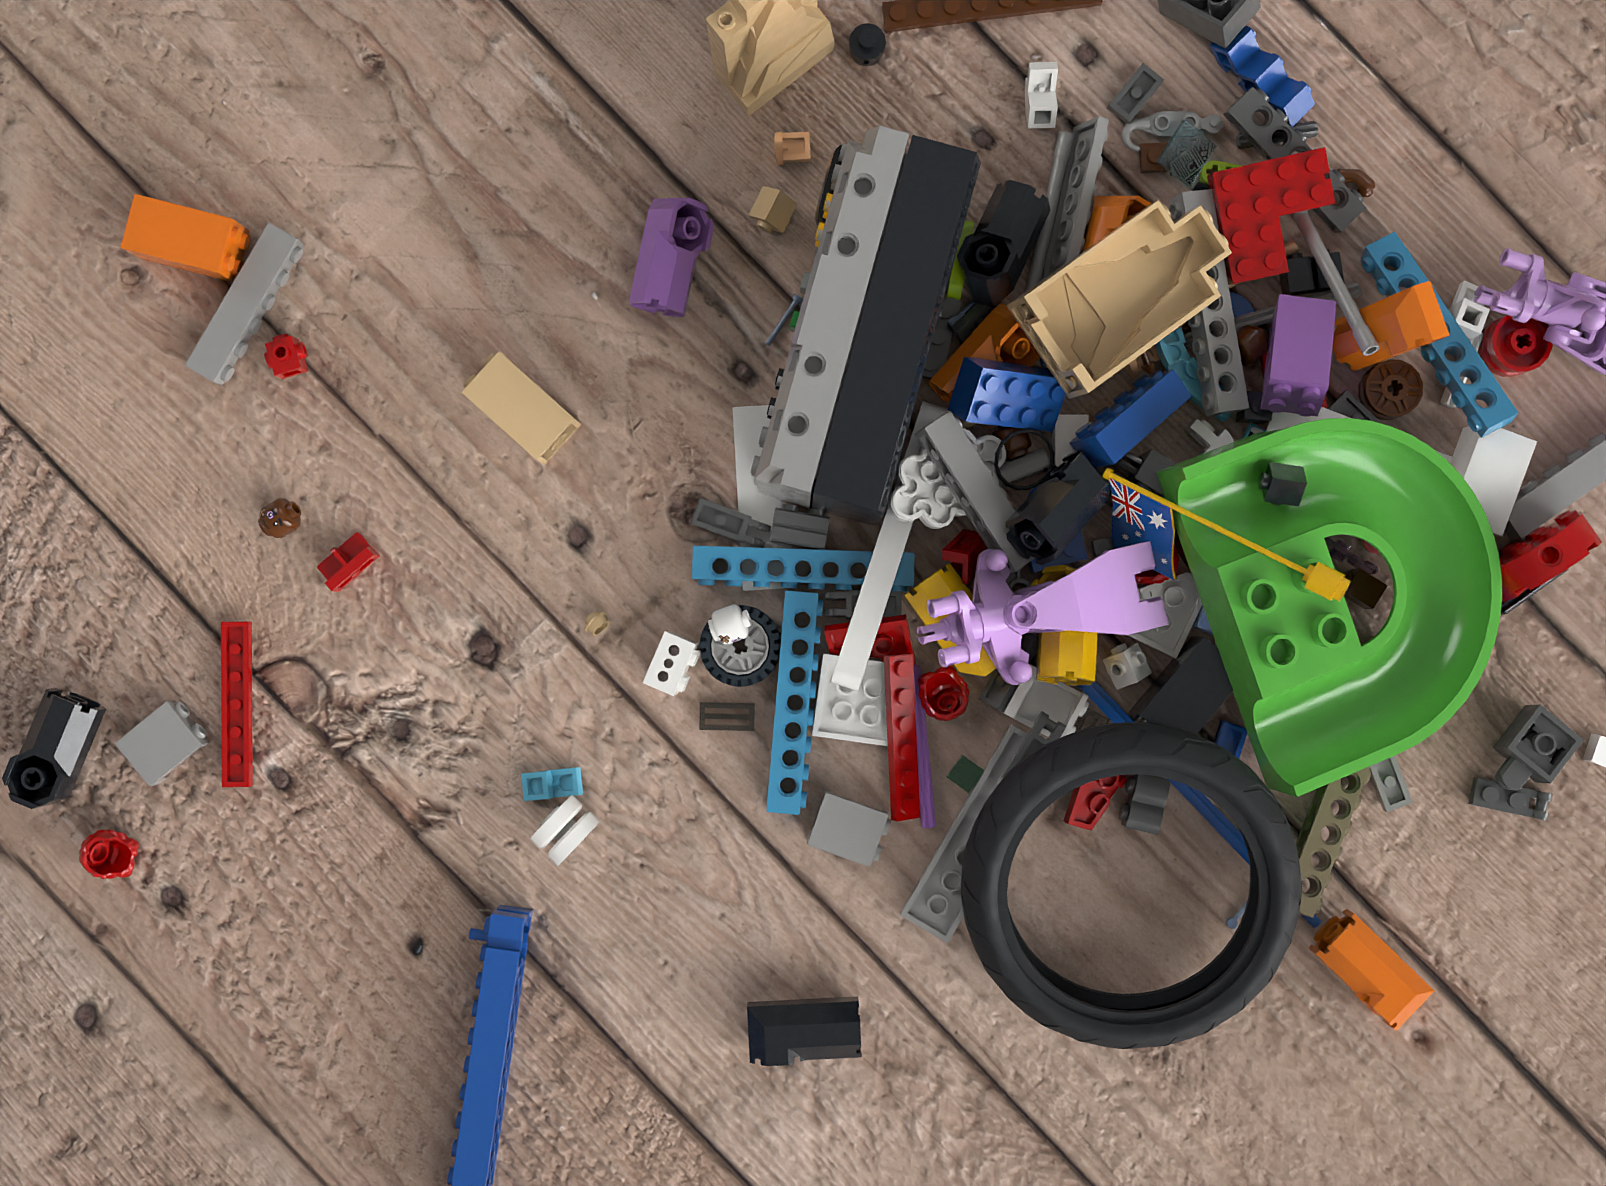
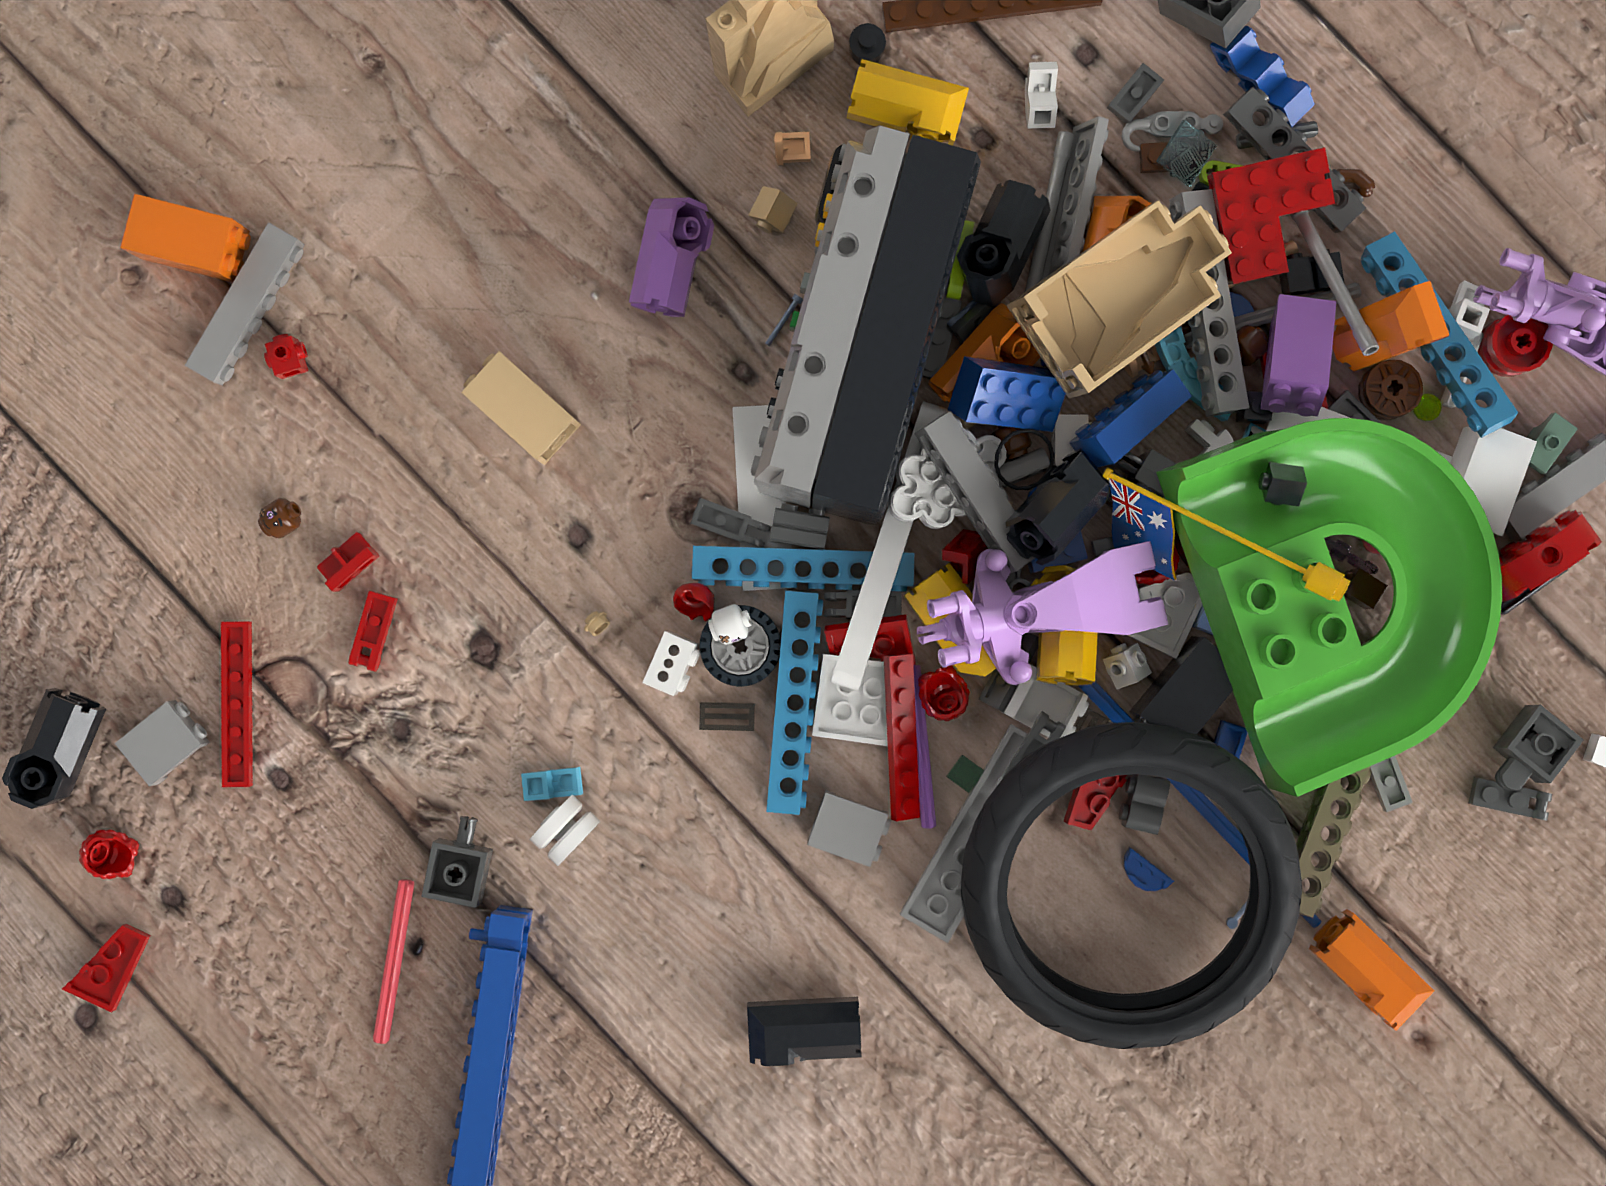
(110, 970): none -> red wing
(372, 630): none -> red plate
(393, 961): none -> coral axle
(471, 860): none -> dark grey brick
(694, 600): none -> red hair
(907, 102): none -> yellow brick
(1143, 873): none -> blue tile
(1428, 408): none -> clear neon green plate
(1551, 440): none -> sand green brick

